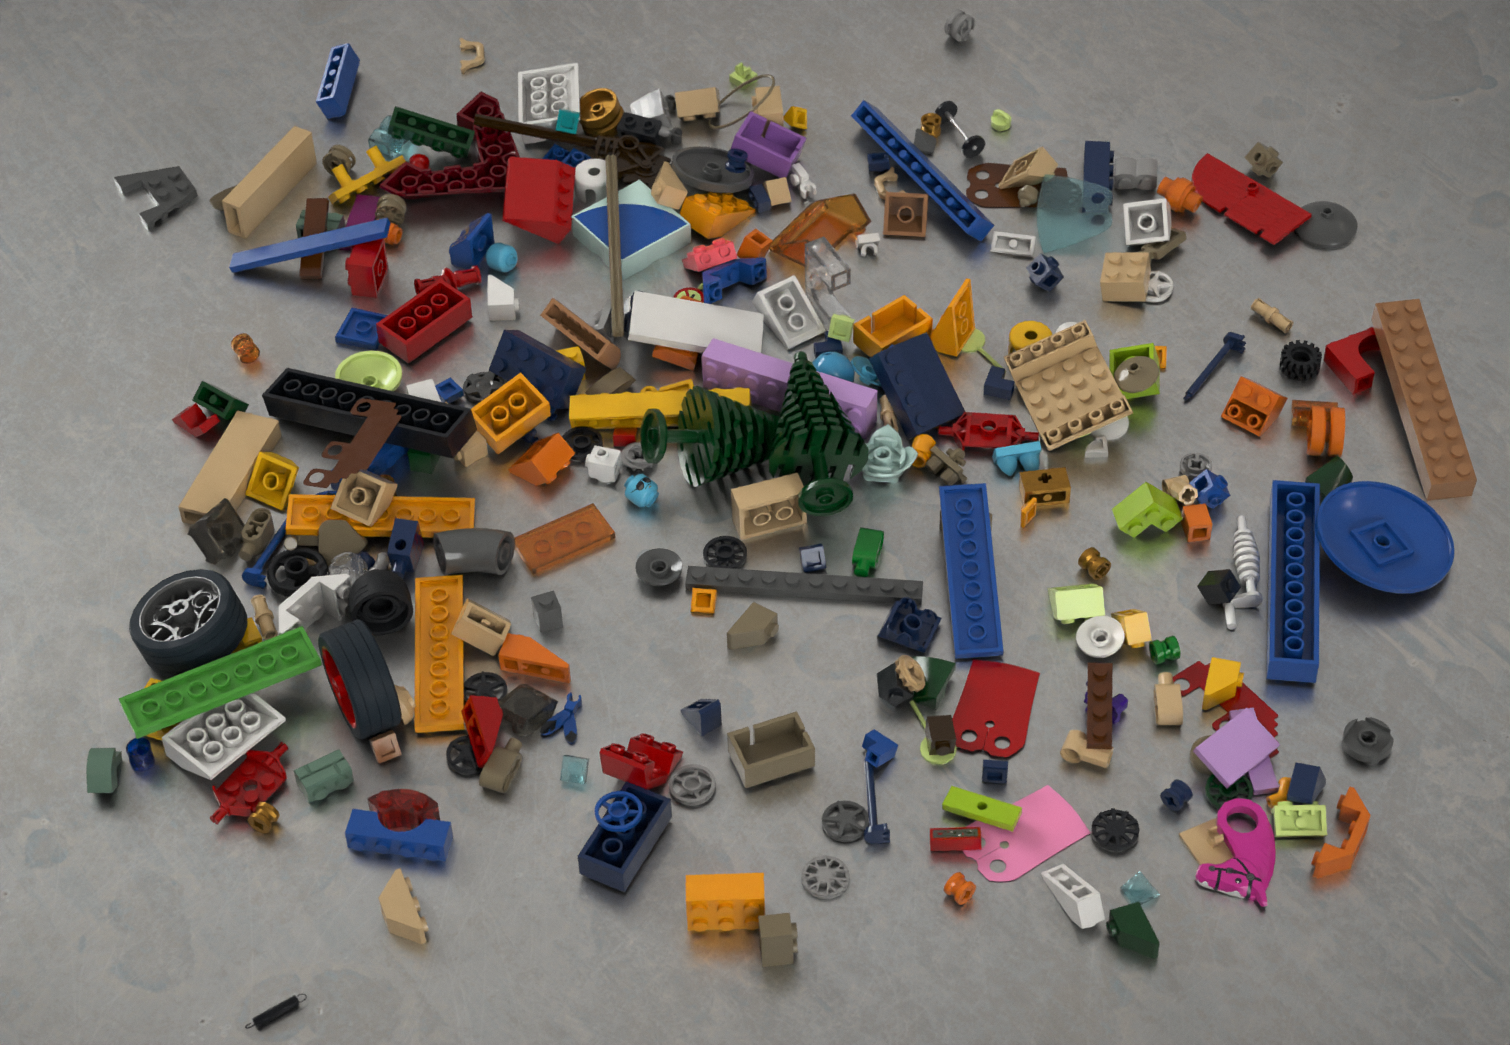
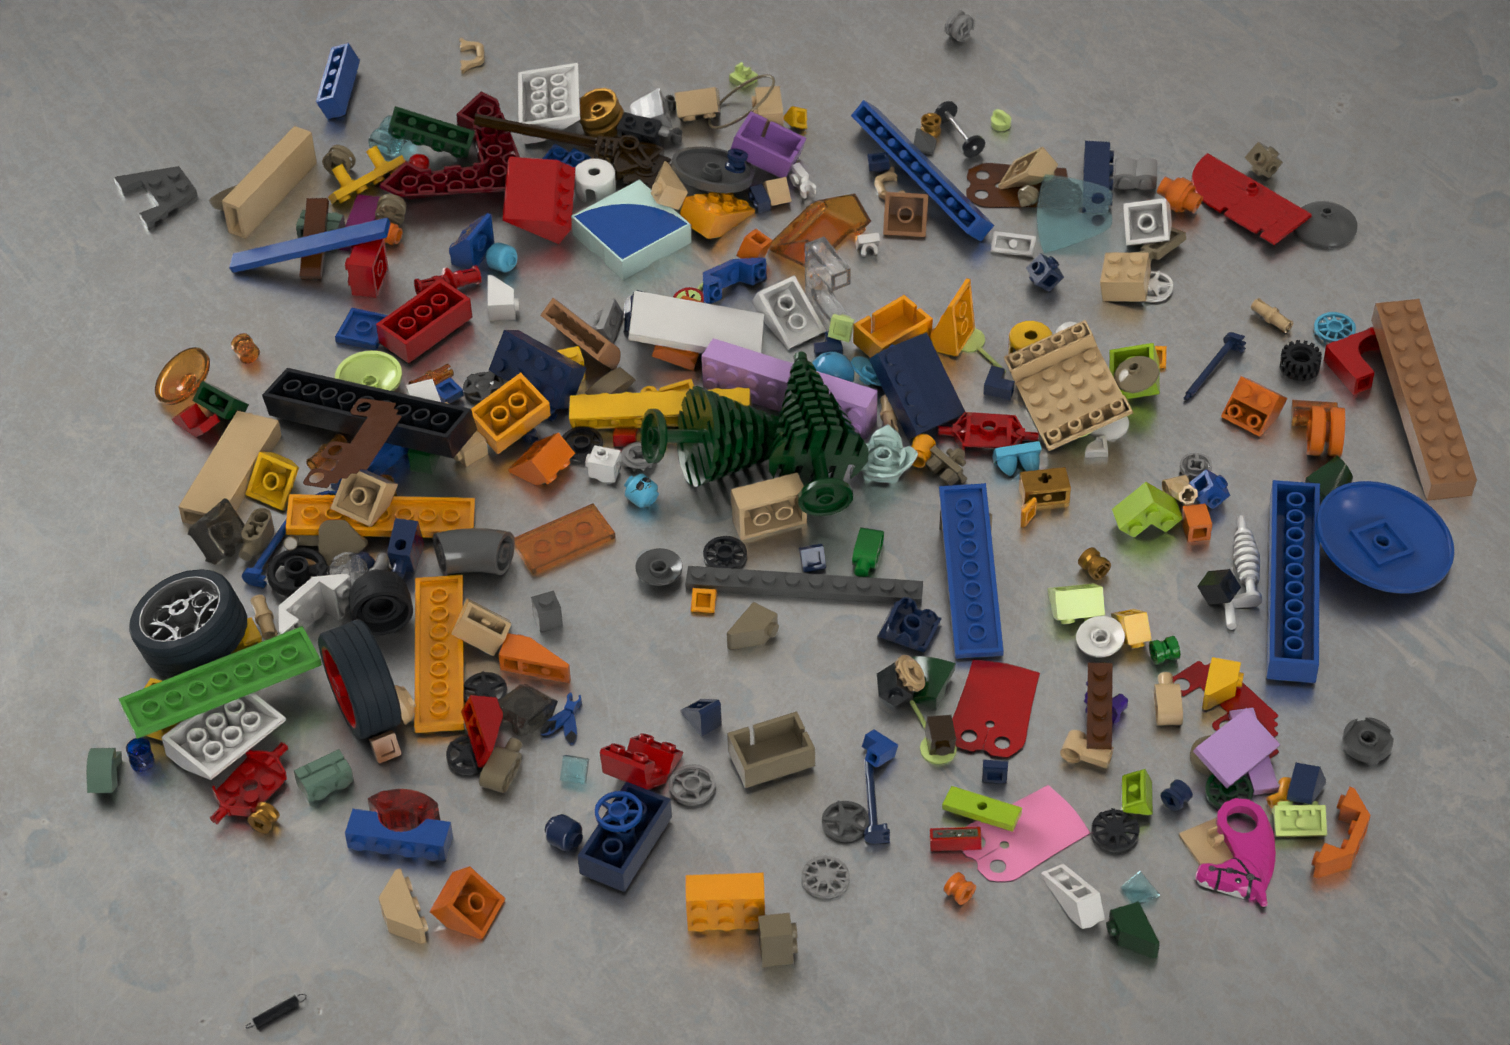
(182, 376): none -> clear orange dish
(317, 460): none -> clear orange pin
(437, 375): none -> clear orange pin
(467, 903): none -> orange slope
(563, 832): none -> dark blue head
(567, 121): teal plate -> none
(614, 246): dark tan axle -> none
(710, 256): coral plate -> none
(1137, 793): none -> lime slope
(1333, 327): none -> medium azure wheel

